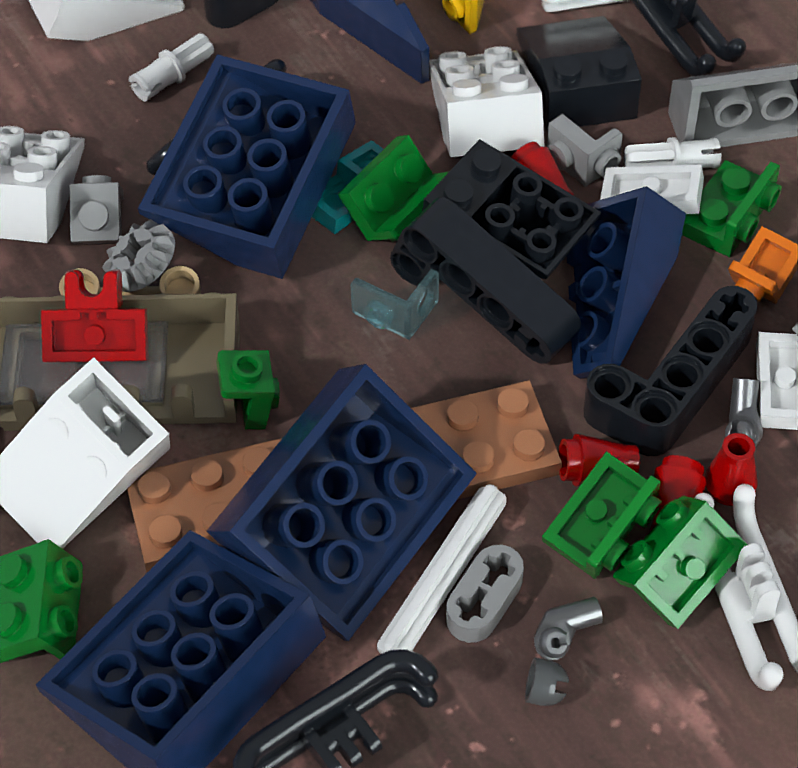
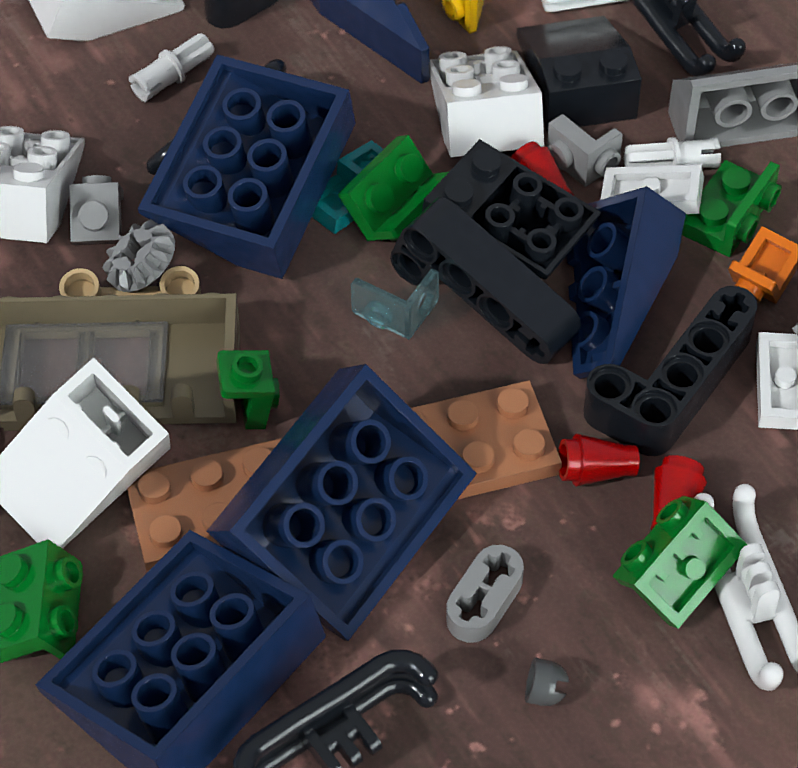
(94, 324): red plate -> none
(443, 570): white axle -> none
(560, 623): flat silver arm -> none
(602, 515): green bracket -> none
(731, 468): red cone -> none
(743, 410): flat silver arm -> none

